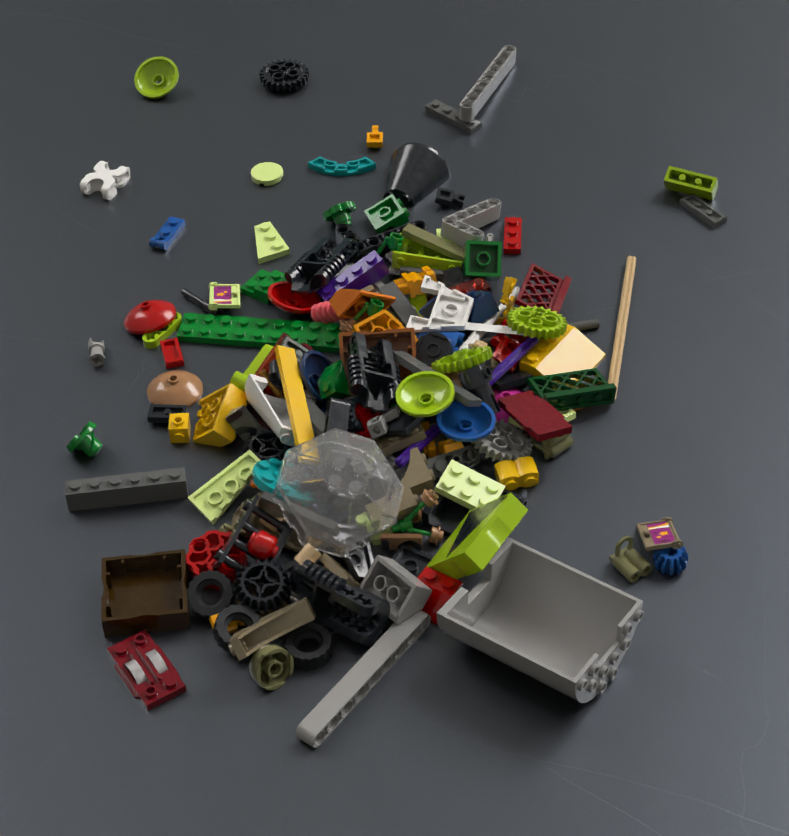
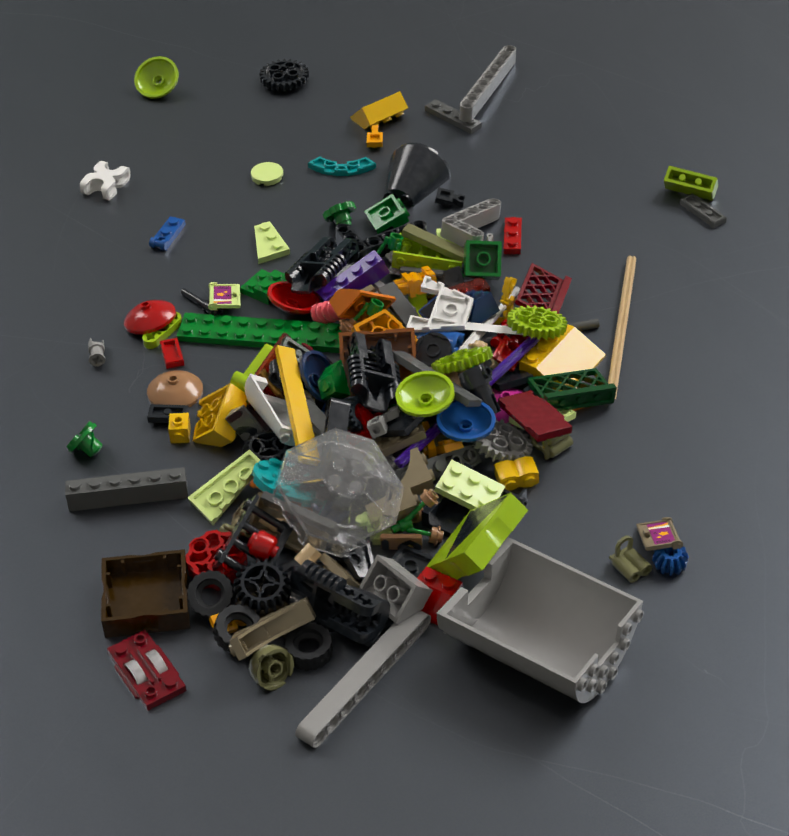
(380, 111): none -> yellow slope

